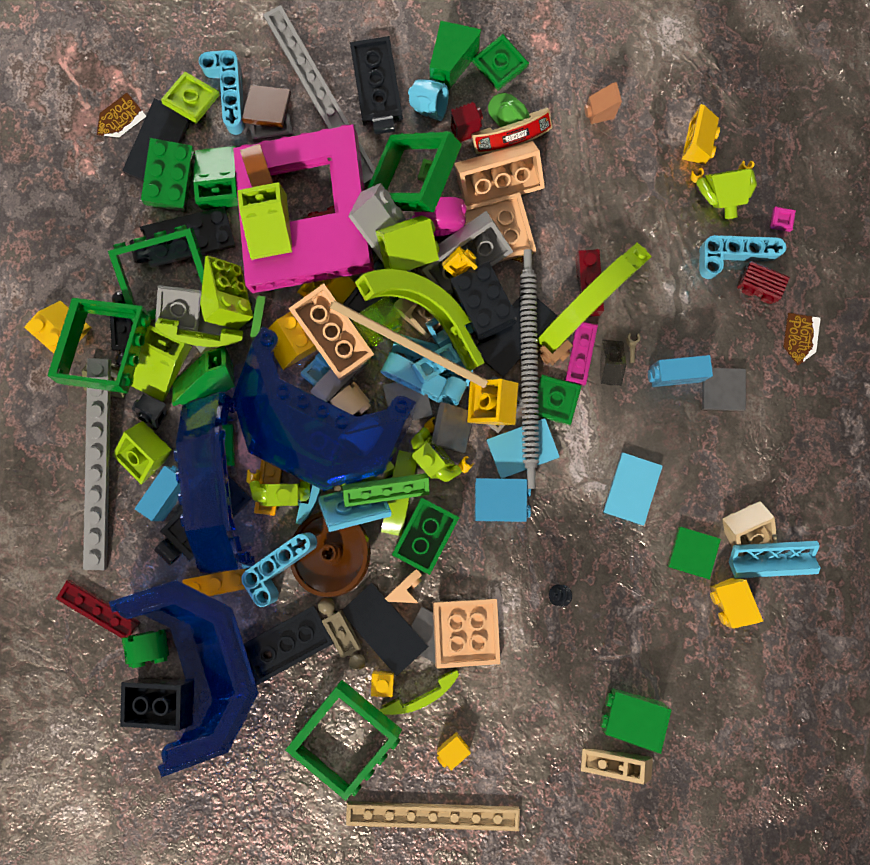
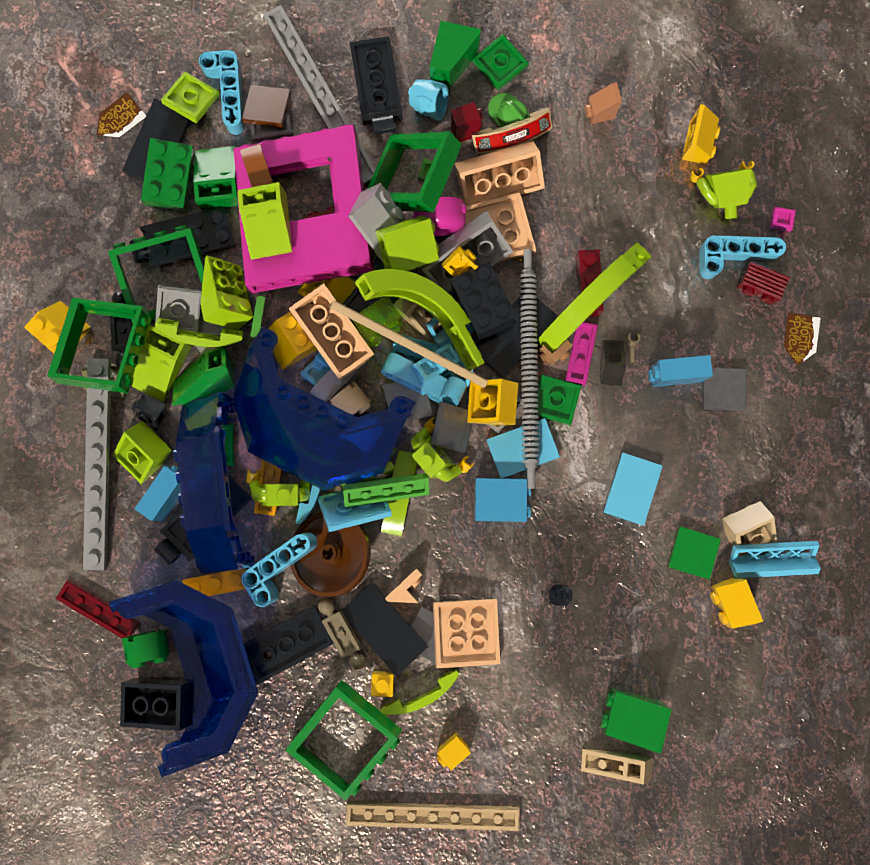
(425, 536): green brick -> none

